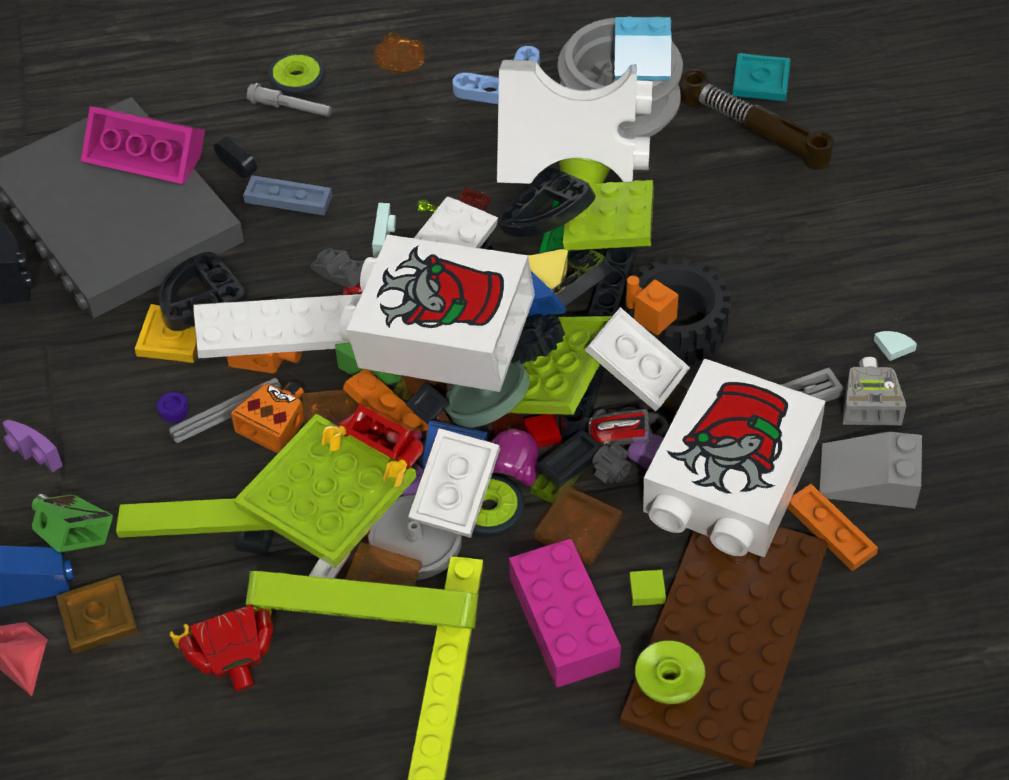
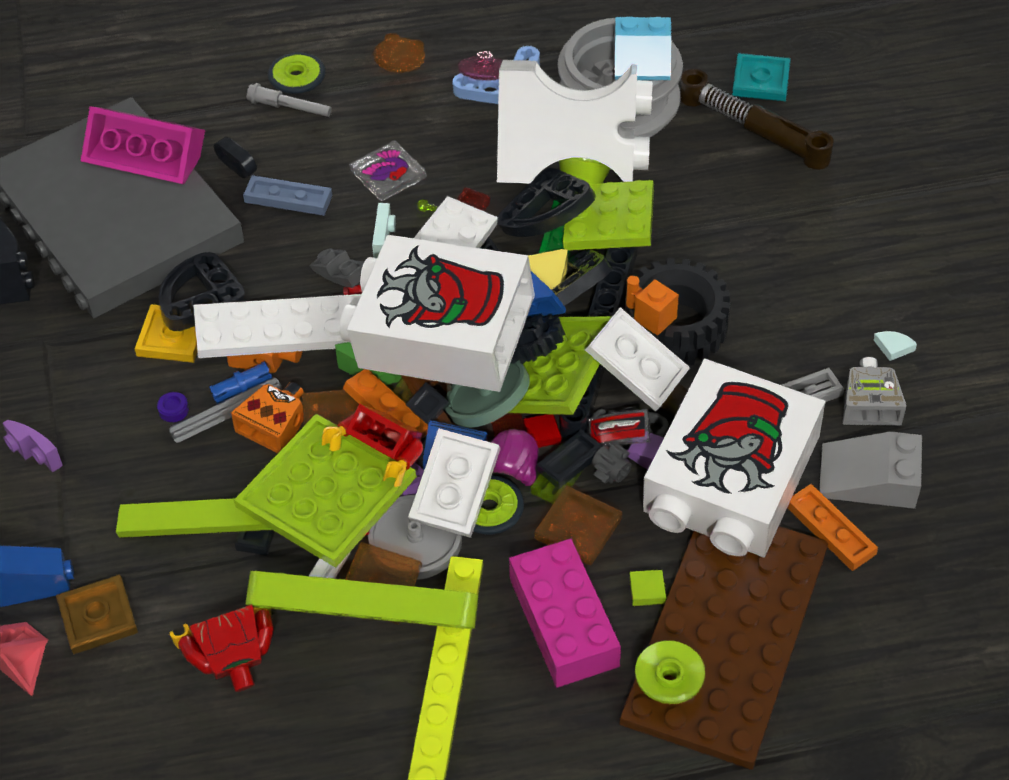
(70, 522): bright green torso -> none
(240, 382): none -> blue pin
(388, 170): none -> clear tile
(481, 67): none -> clear pink dish

